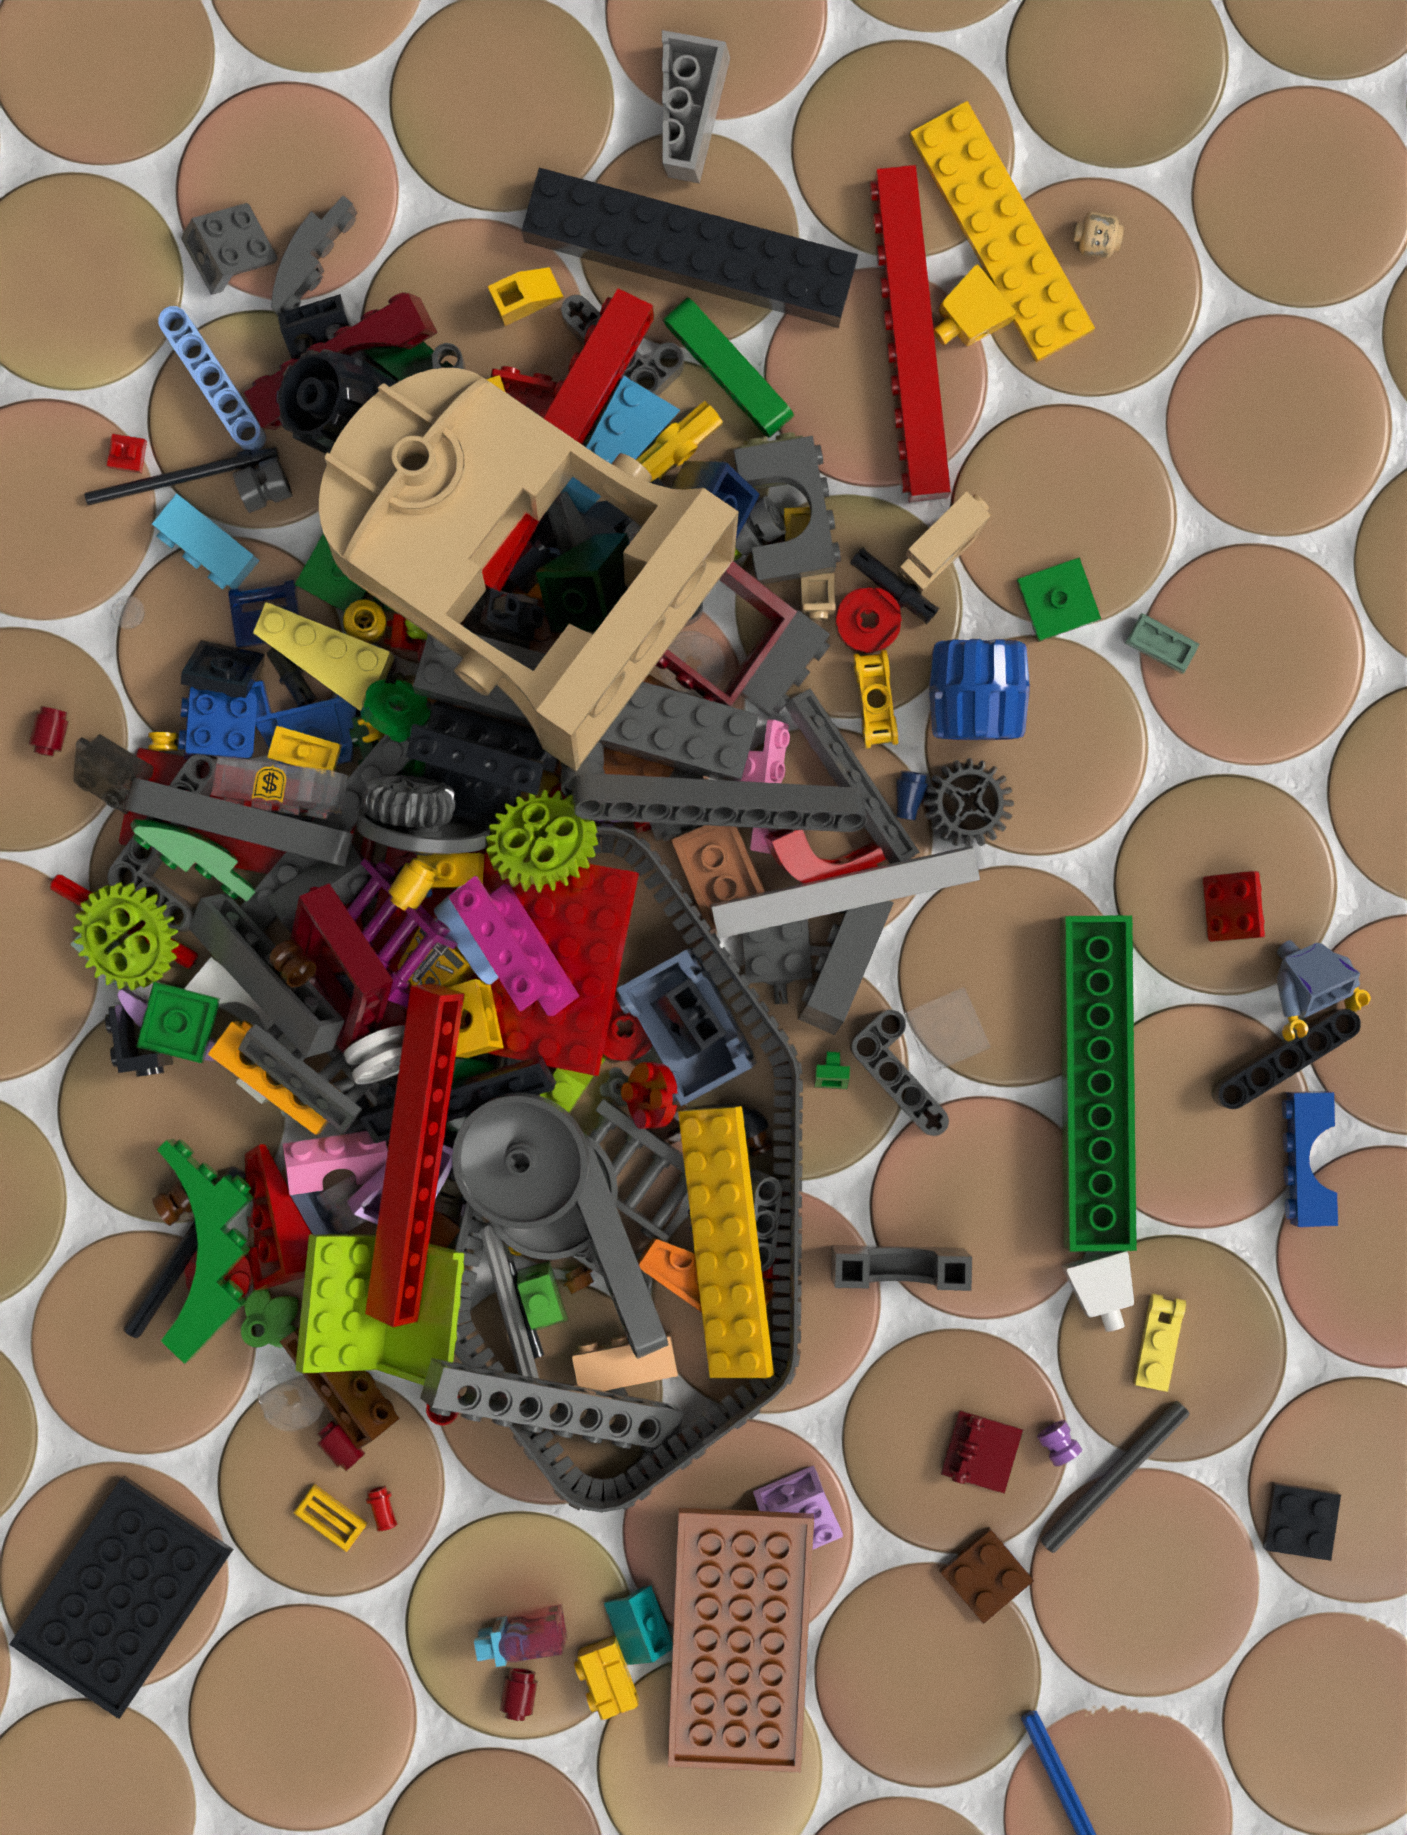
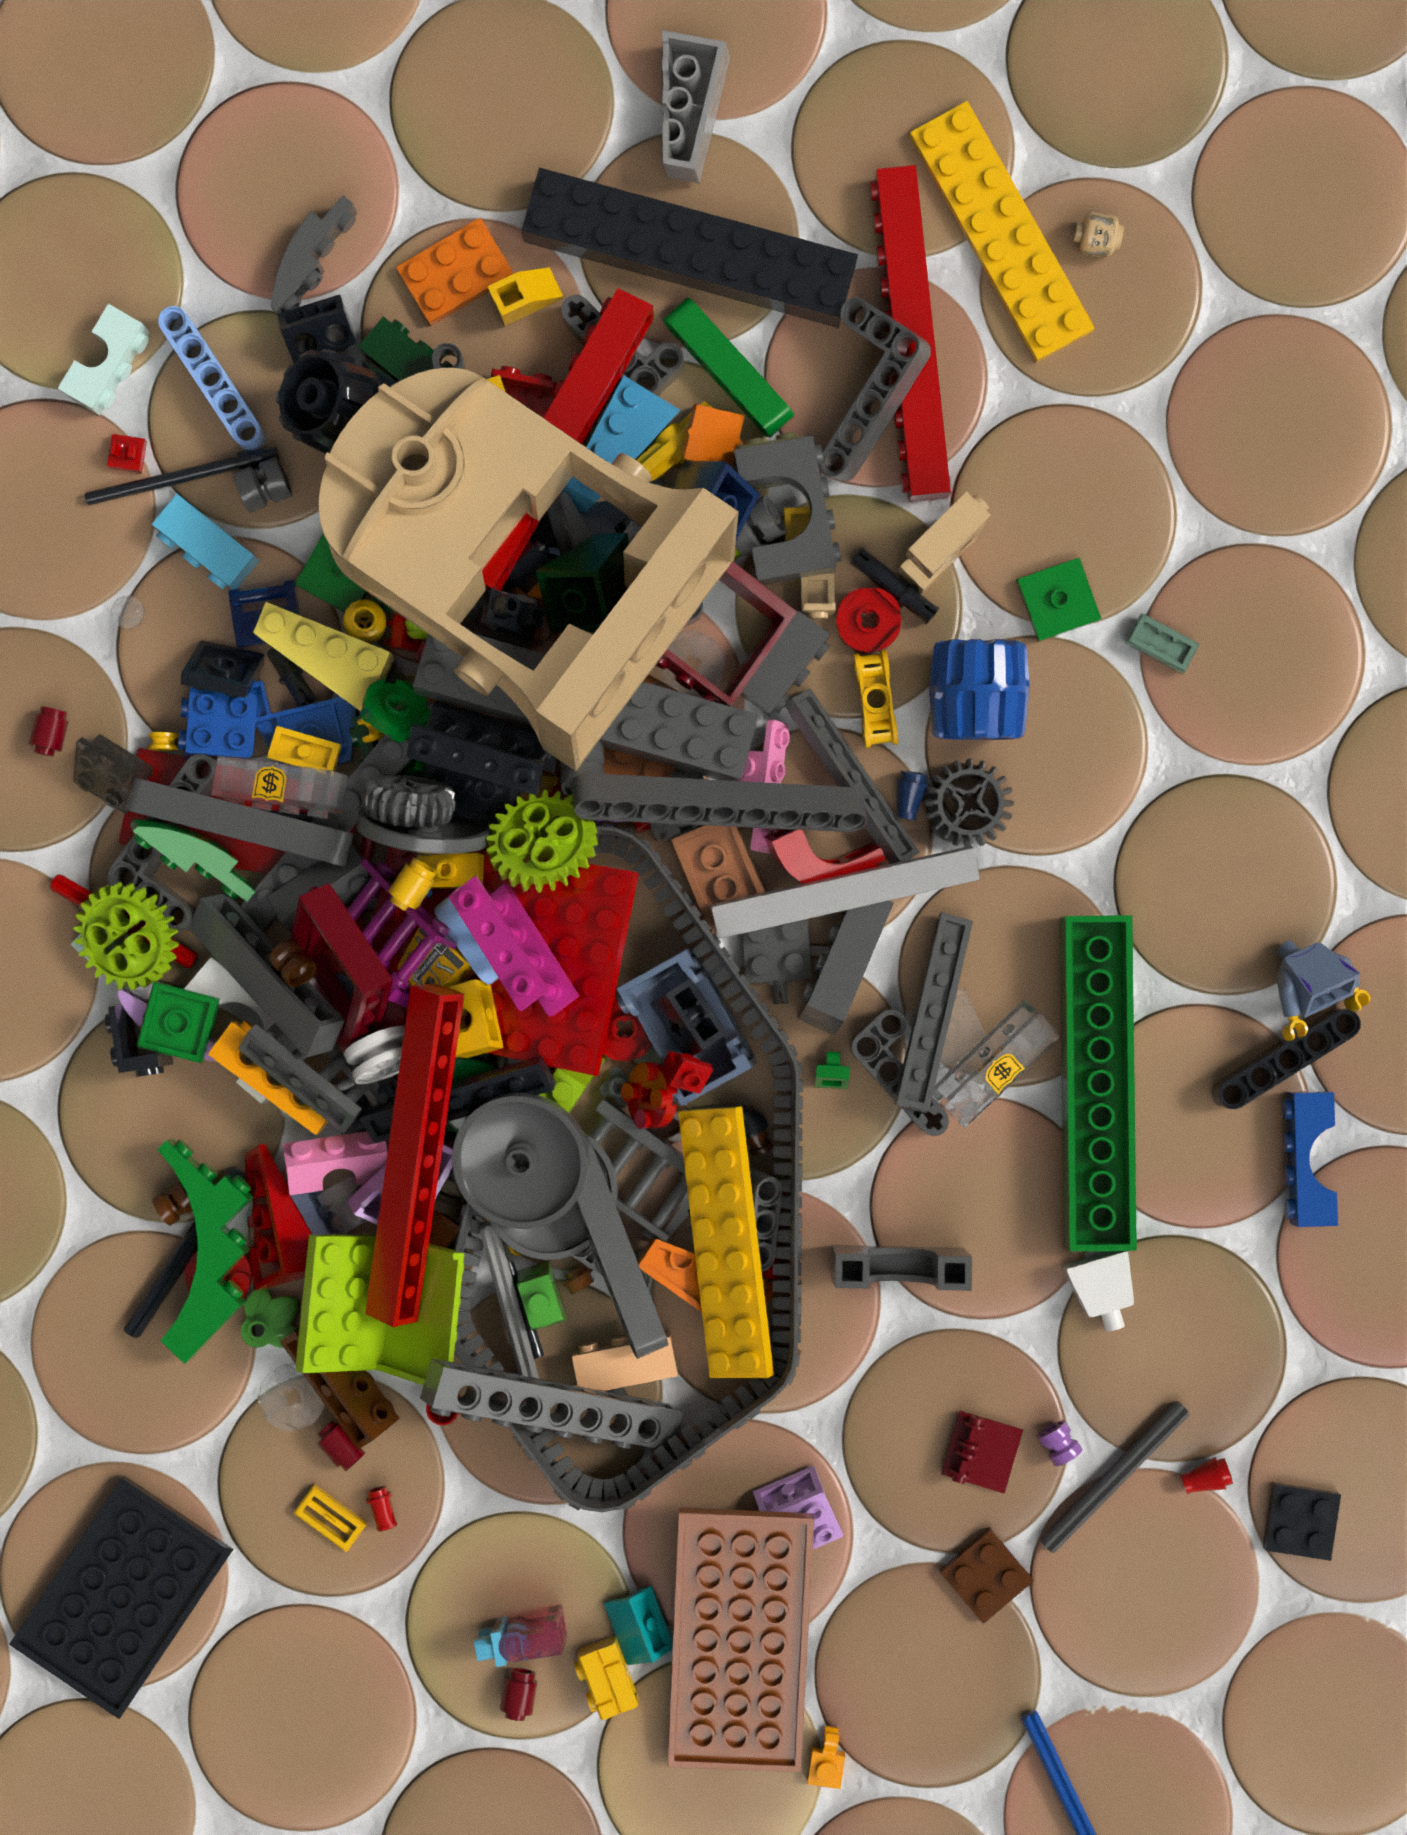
(96, 385): none -> light aqua arch
(227, 245): dark grey bracket -> none
(399, 324): dark red arch -> none
(454, 271): none -> orange plate
(687, 1072): none -> red bracket
(712, 435): none -> orange piece
(826, 1762): none -> light orange plate
(875, 388): none -> dark grey beam
(933, 1012): none -> dark grey plate
(973, 310): yellow torso -> none
(995, 1063): none -> clear brick
(1159, 1343): light yellow plate -> none
(1208, 1476): none -> red cone
(1234, 906): red bracket -> none

